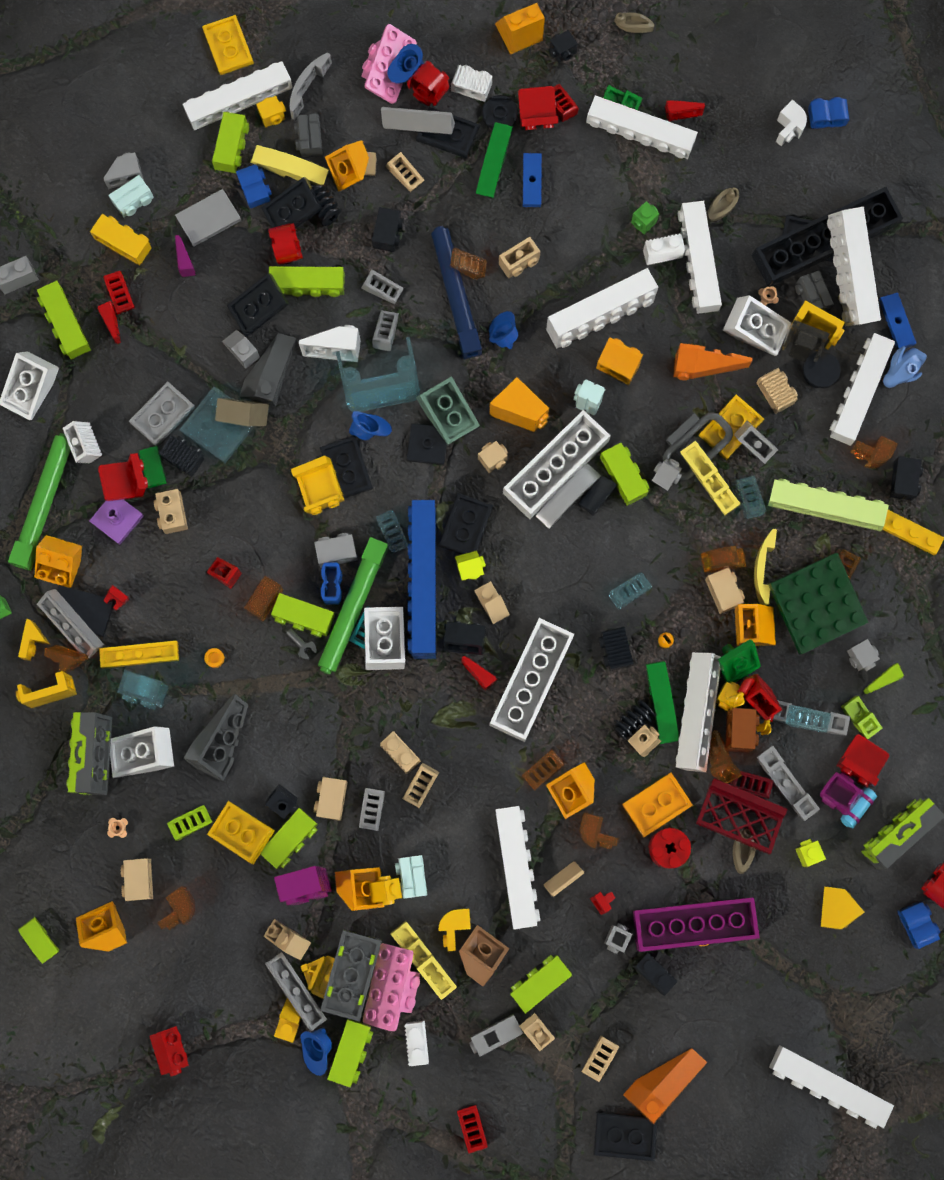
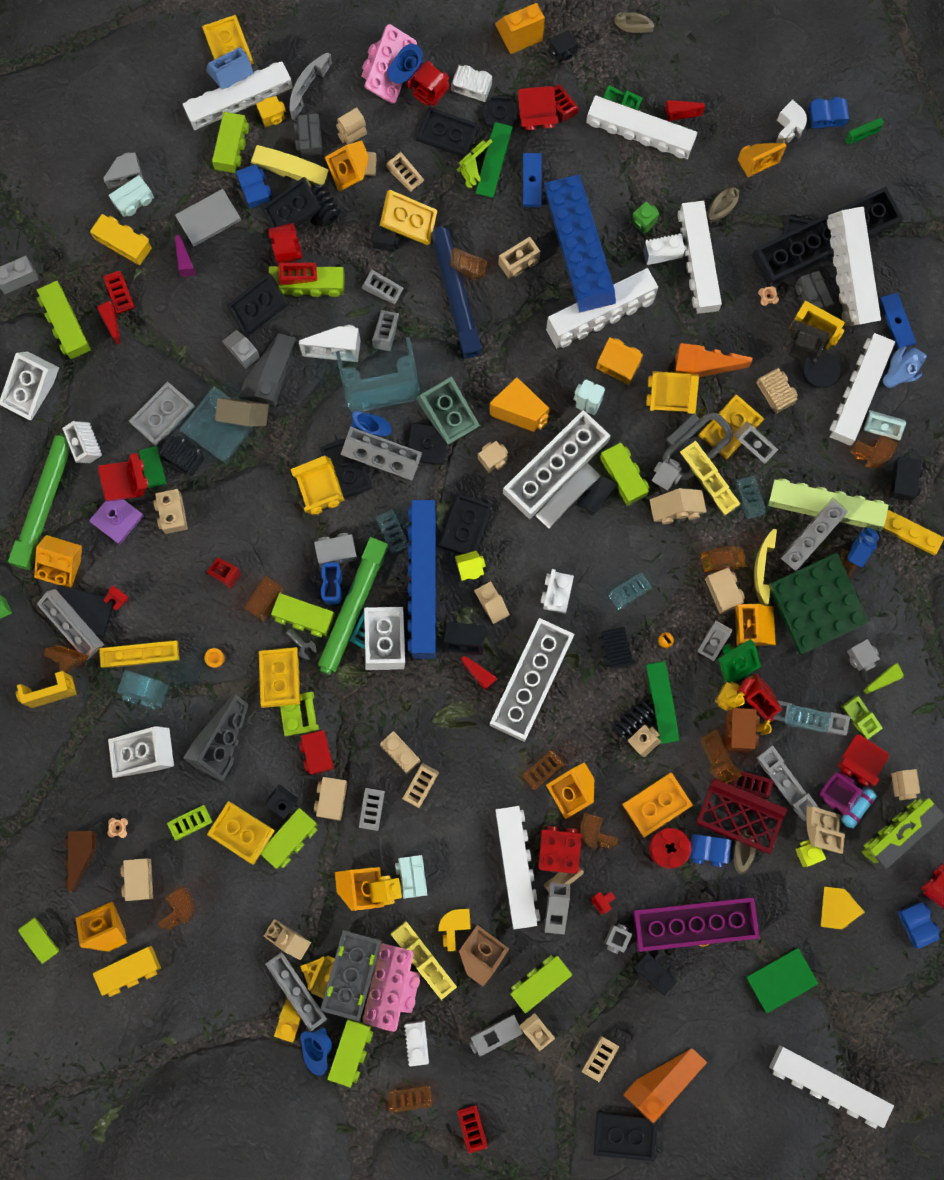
(30, 636): yellow slope -> none
(81, 851): none -> reddish brown slope
(89, 753): dark grey piece -> none
(127, 972): none -> yellow brick
(169, 1051): red brick -> none
(230, 68): none -> medium blue slope
(279, 677): none -> yellow tile
(293, 720): none -> lime plate
(297, 279): none -> red slope
(303, 885): magenta brick -> none
(317, 753): none -> red brick
(351, 126): none -> tan brick
(381, 453): none -> light grey brick
(392, 1099): none -> clear orange slope
(408, 217): none -> yellow tile
(417, 120): light grey slope -> none
(469, 166): none -> lime plate
(503, 330): blue piece -> none
(557, 908): none -> light grey brick
(558, 591): none -> white bracket
(560, 850): none -> red bracket
(580, 243): none -> blue brick
(673, 391): none -> yellow panel
(678, 504): none -> tan brick
(698, 712): white brick -> none
(709, 849): none -> blue brick
(714, 640): none -> light grey slope
(757, 325): white slope -> none
(760, 157): none -> light orange slope
(782, 980): none -> green tile
(814, 534): none -> light grey brick
(824, 830): none -> tan slope
(863, 546): none -> blue brick
(864, 131): none -> green tile
(884, 425): none -> light aqua slope
(905, 784): none -> tan brick

